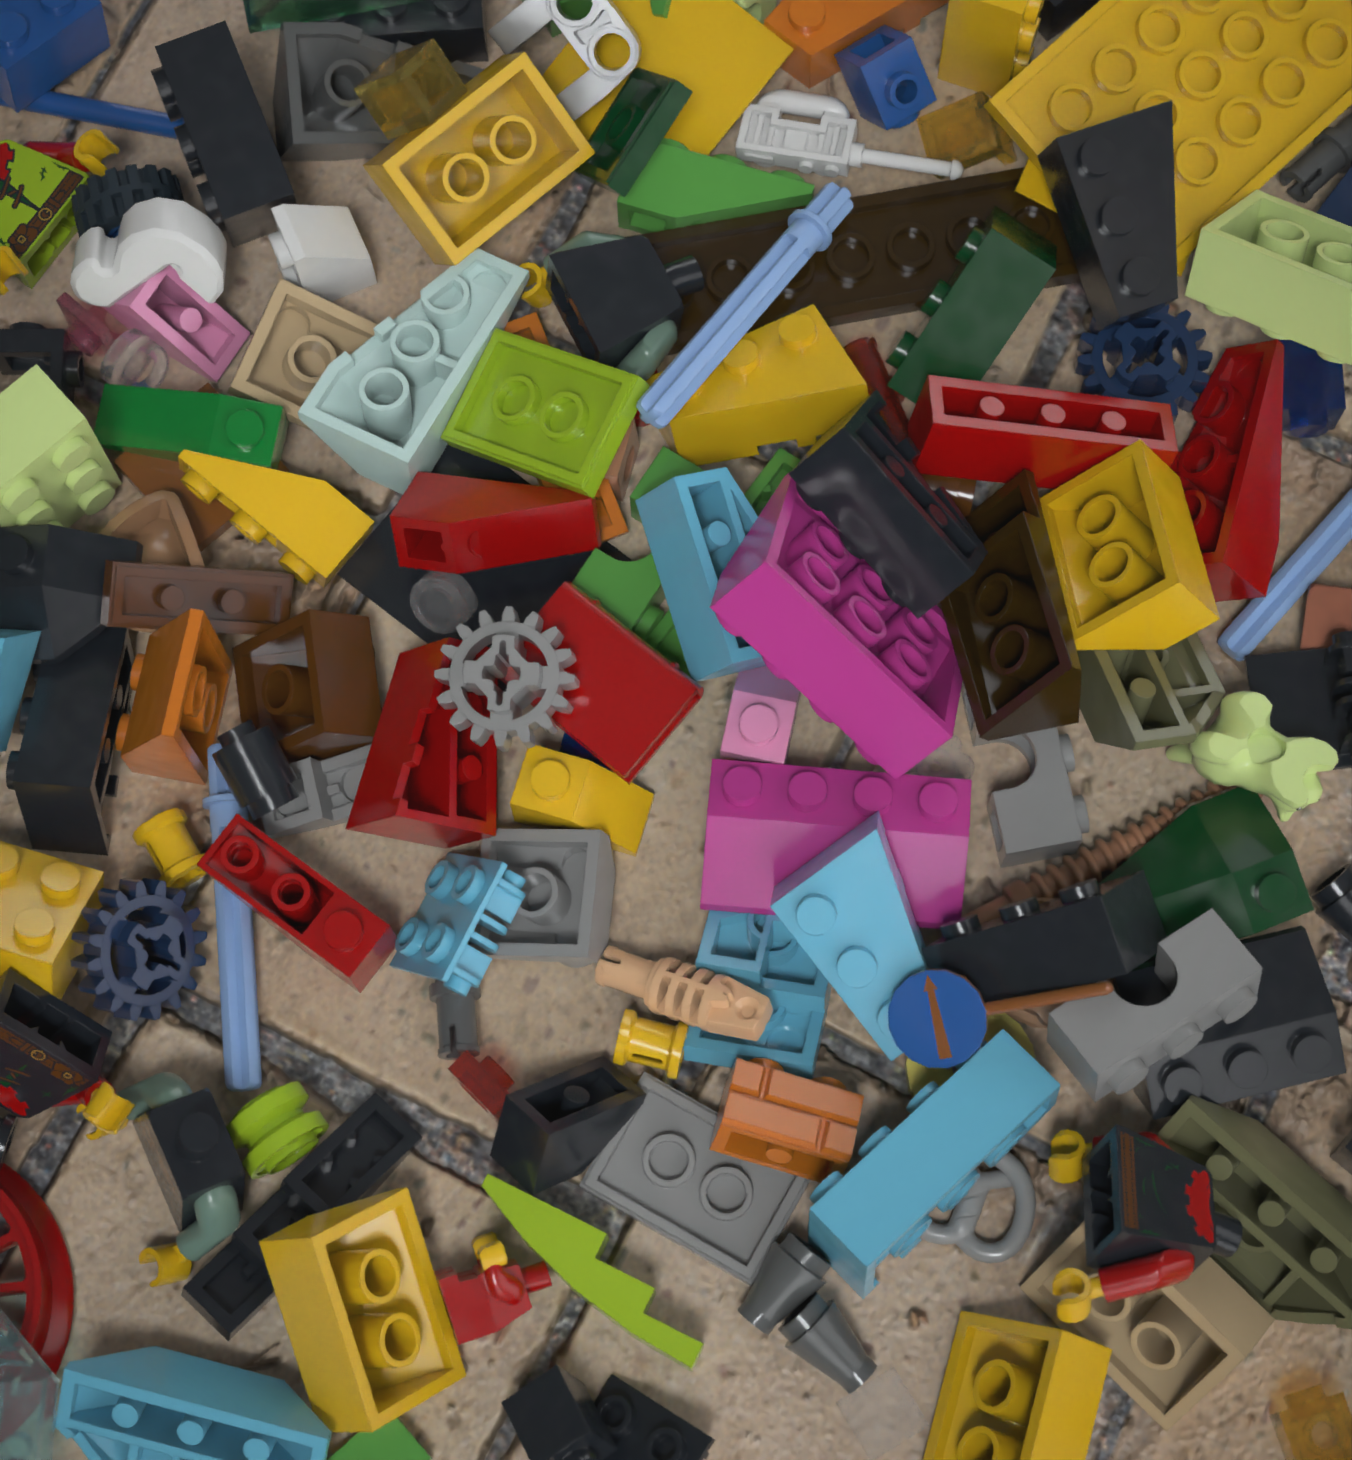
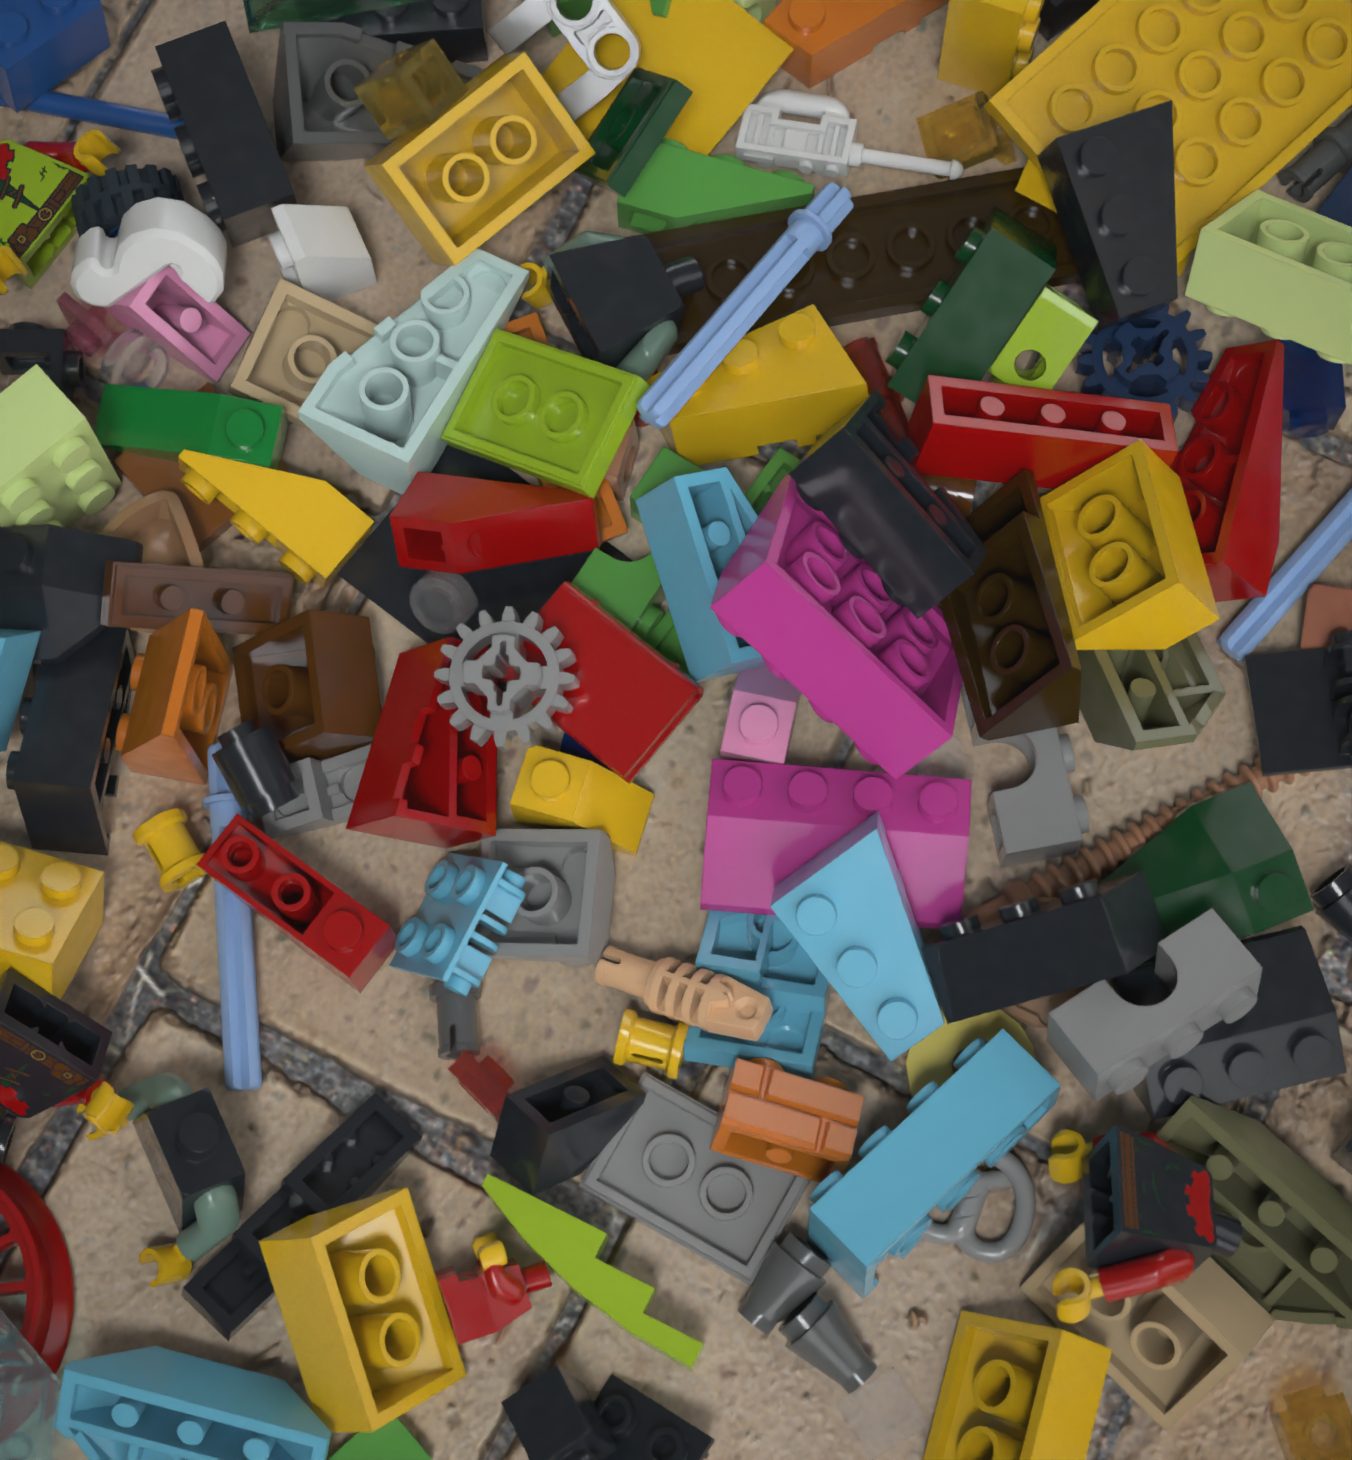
(139, 949): dark blue gear -> none
(276, 1129): lime wheel -> none
(886, 78): blue brick -> none
(943, 1018): blue piece -> none
(1054, 329): none -> lime torso
(1250, 754): yellowish green animal -> none

